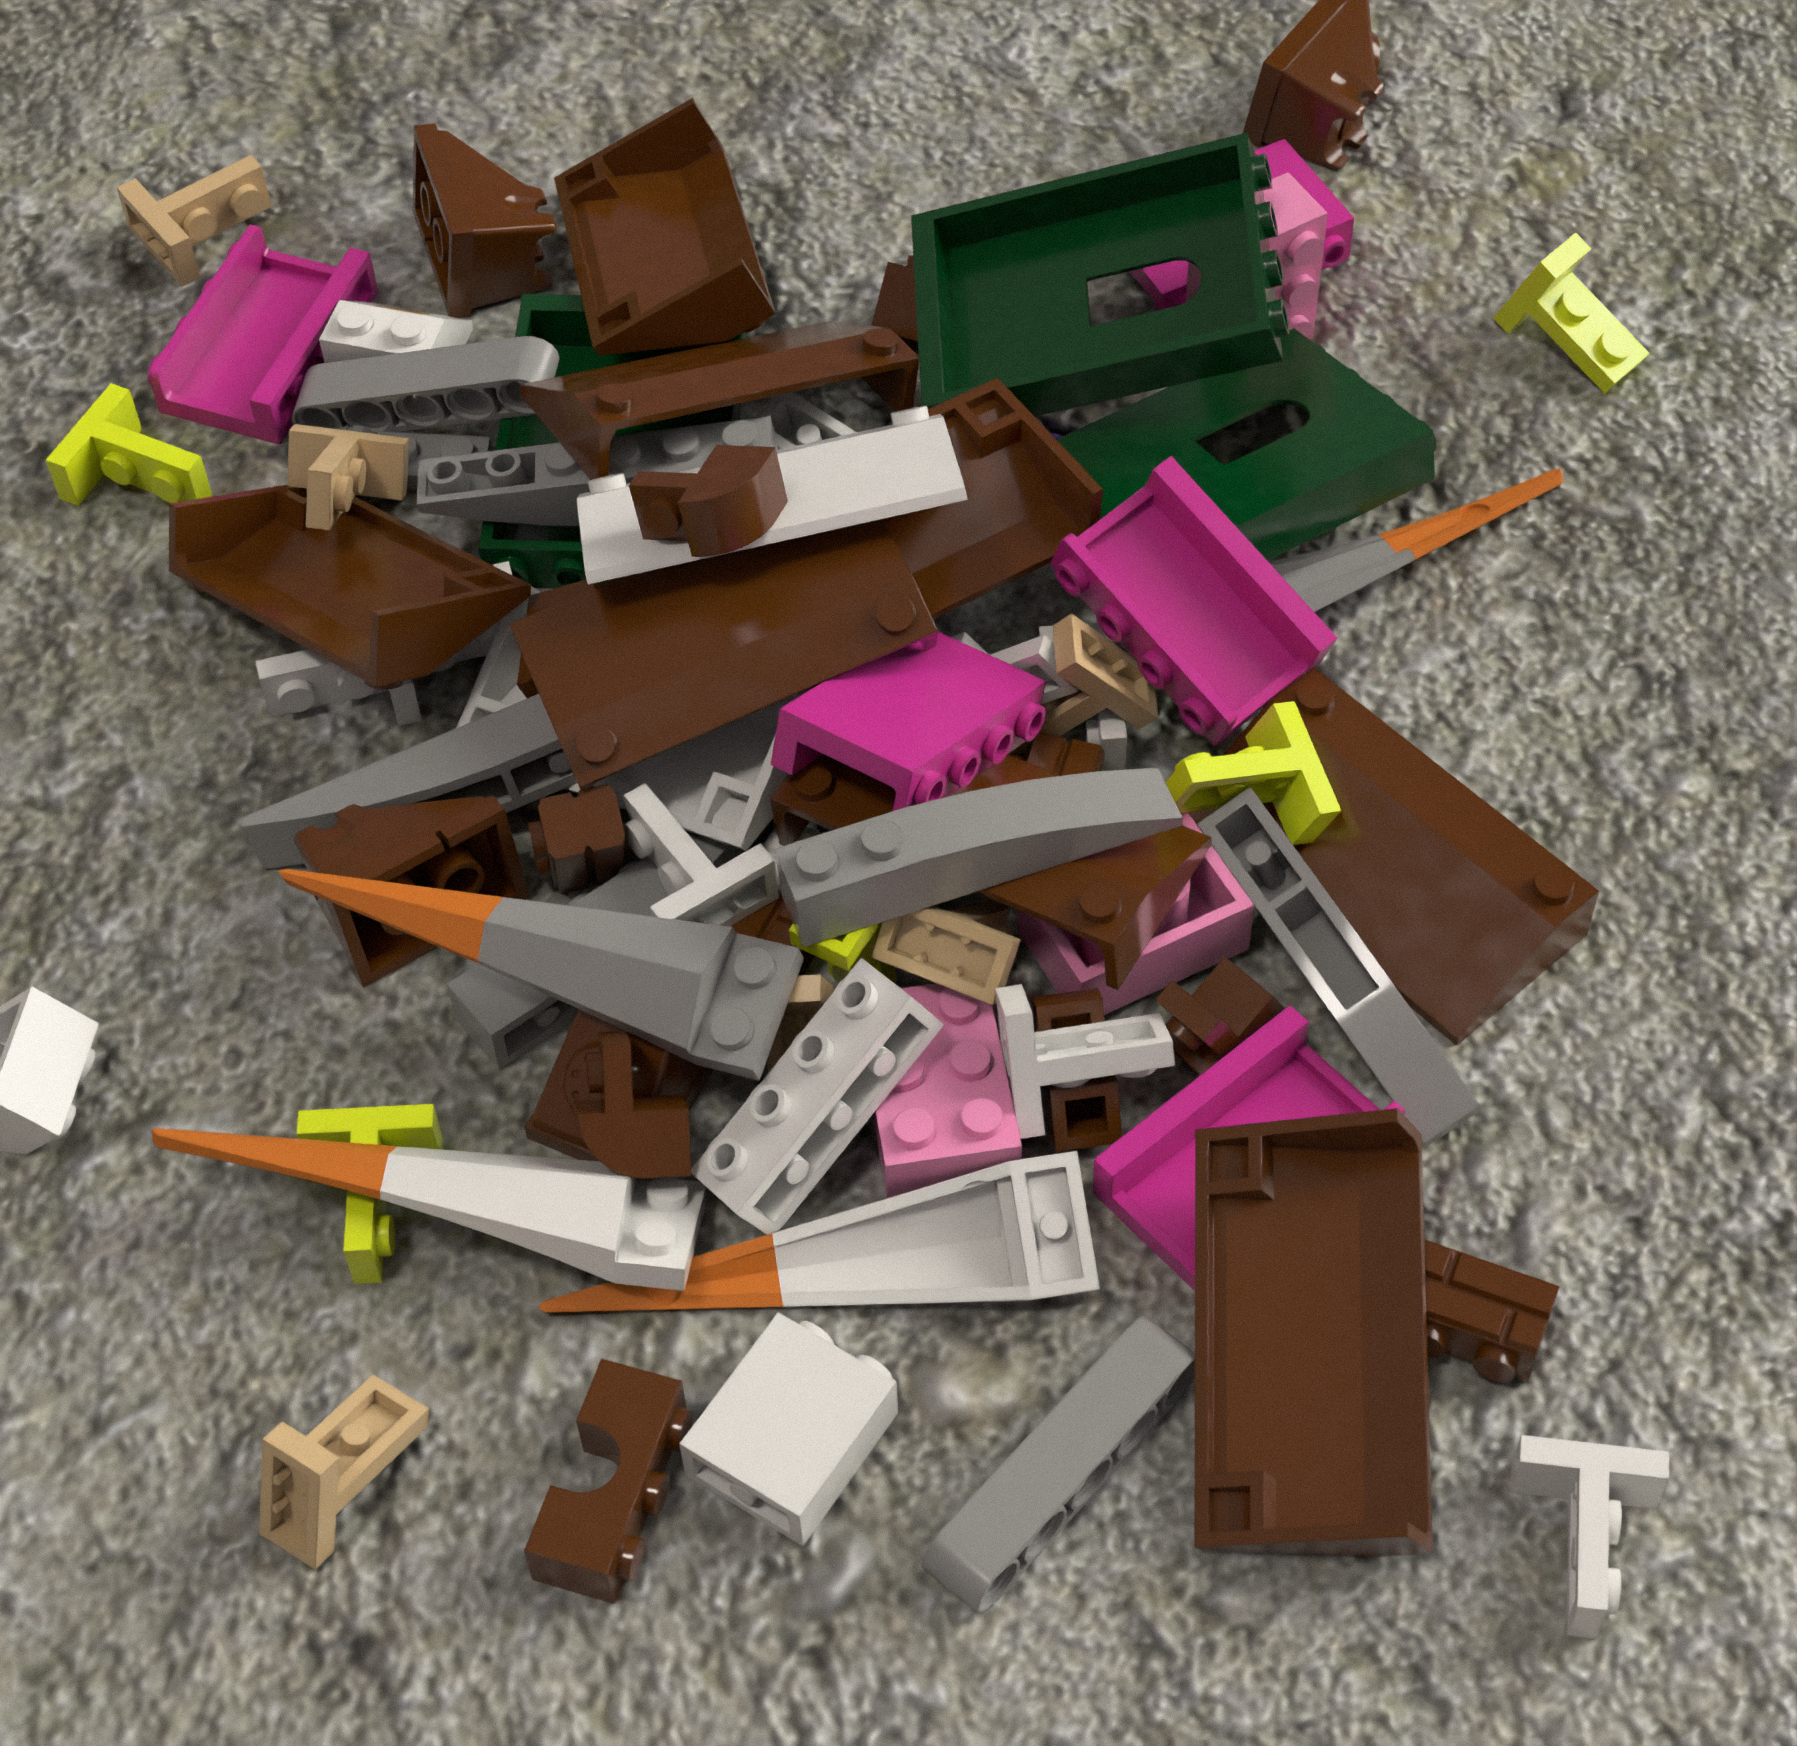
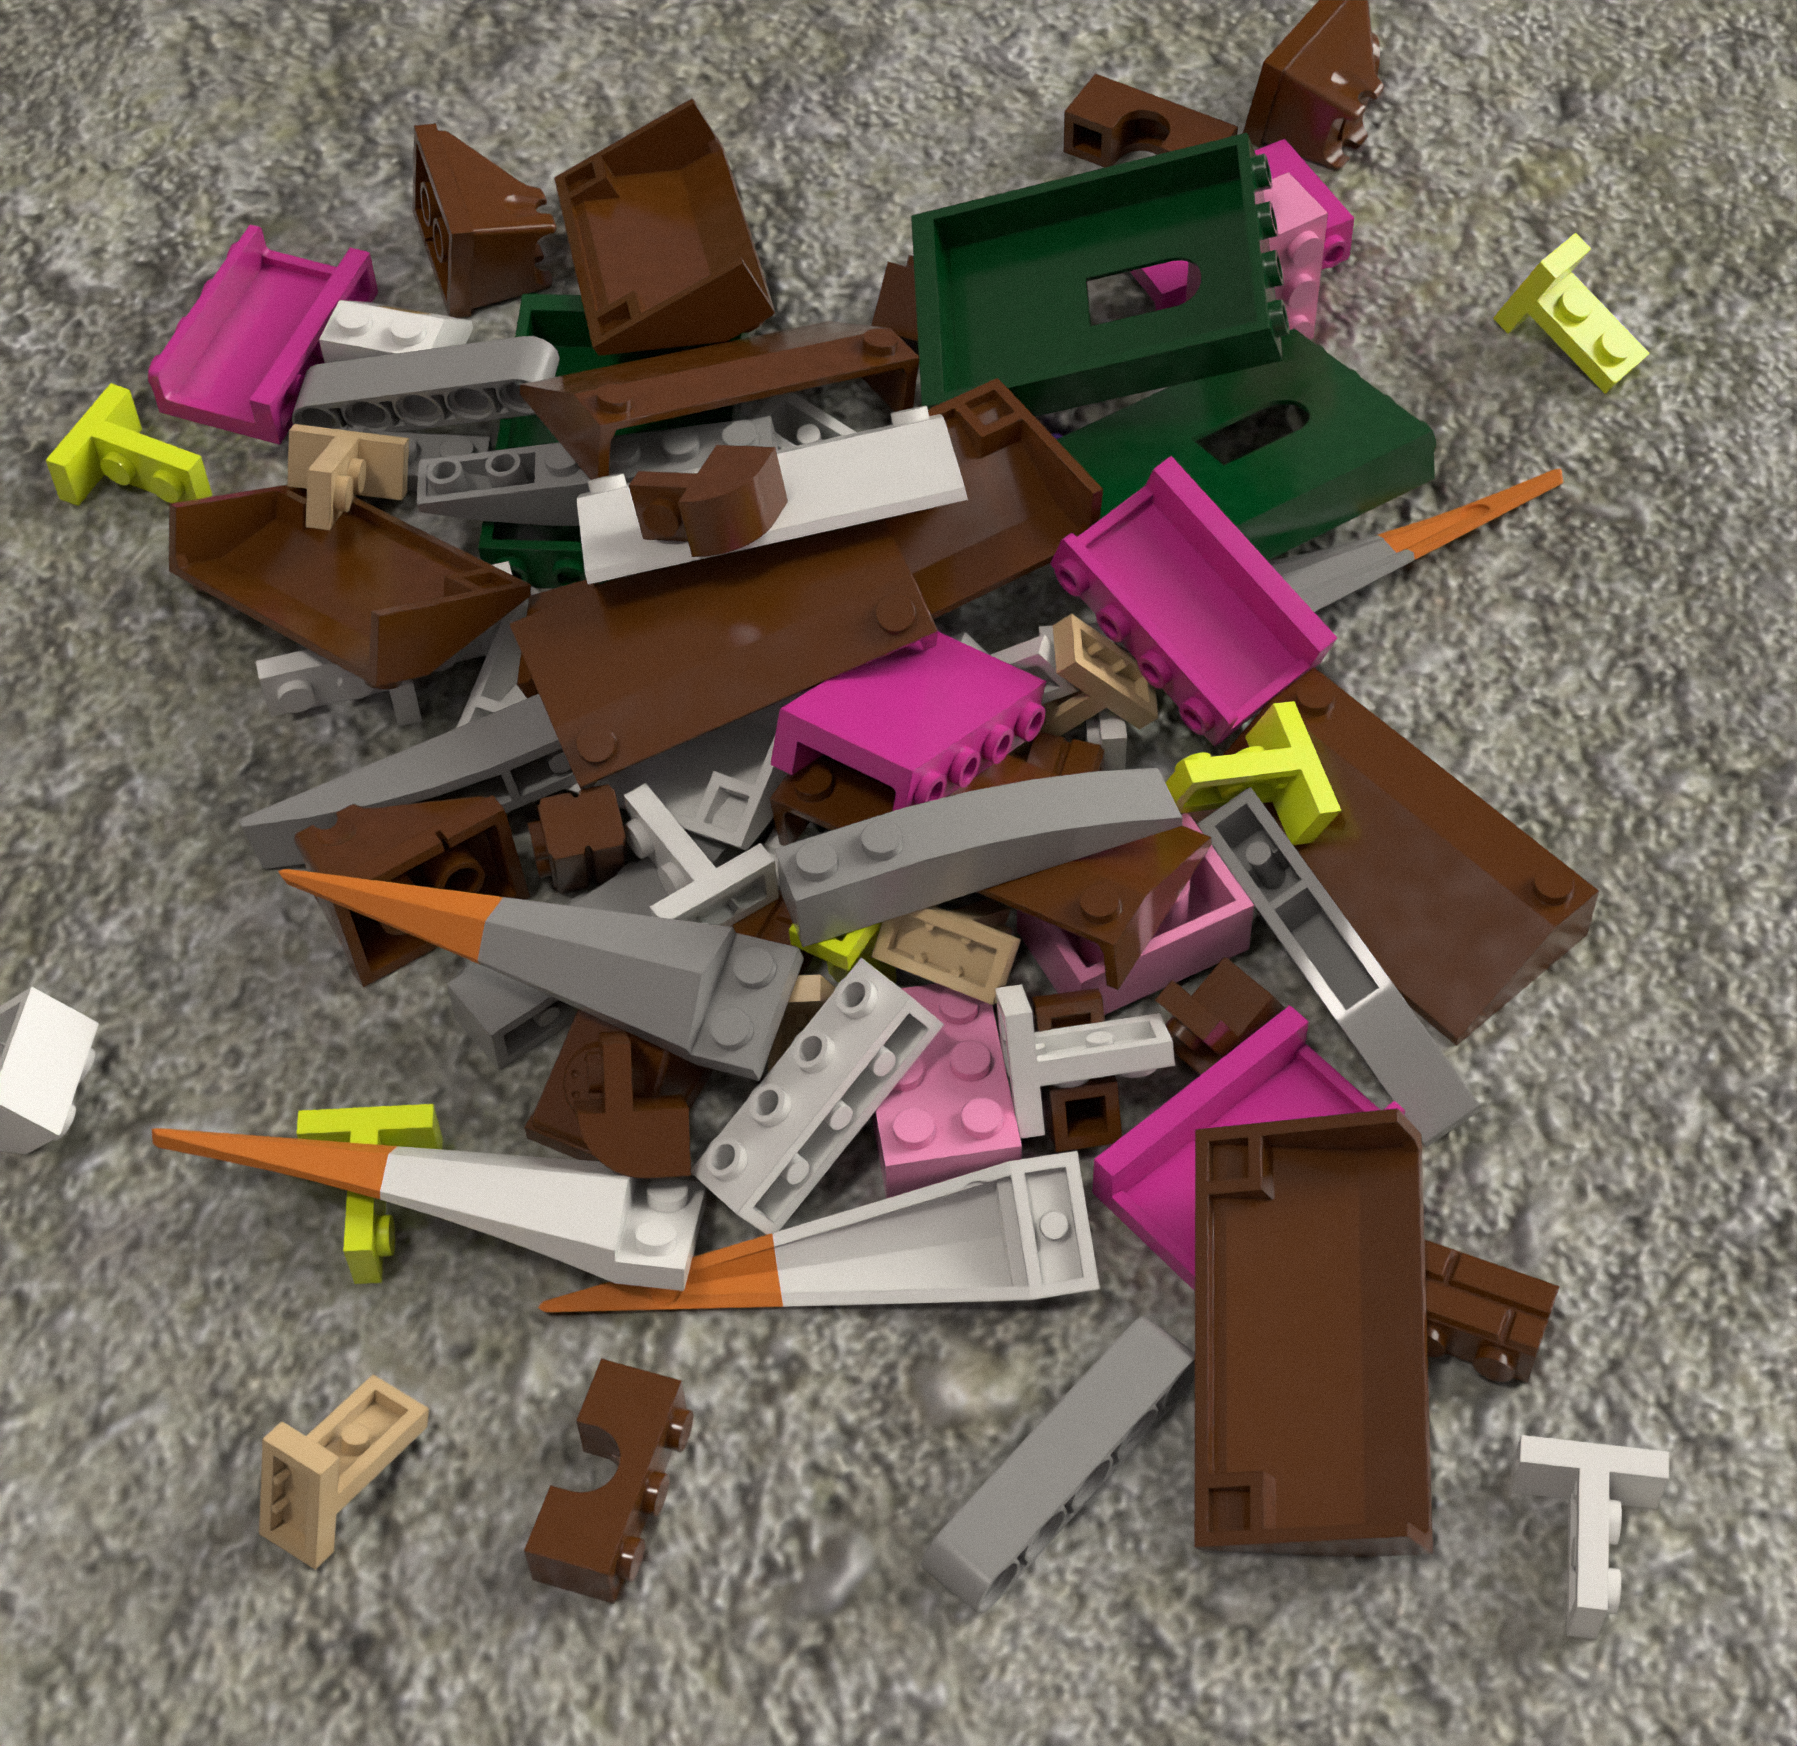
(194, 213): tan bracket -> none
(790, 1427): white brick -> none
(1119, 119): none -> reddish brown arch

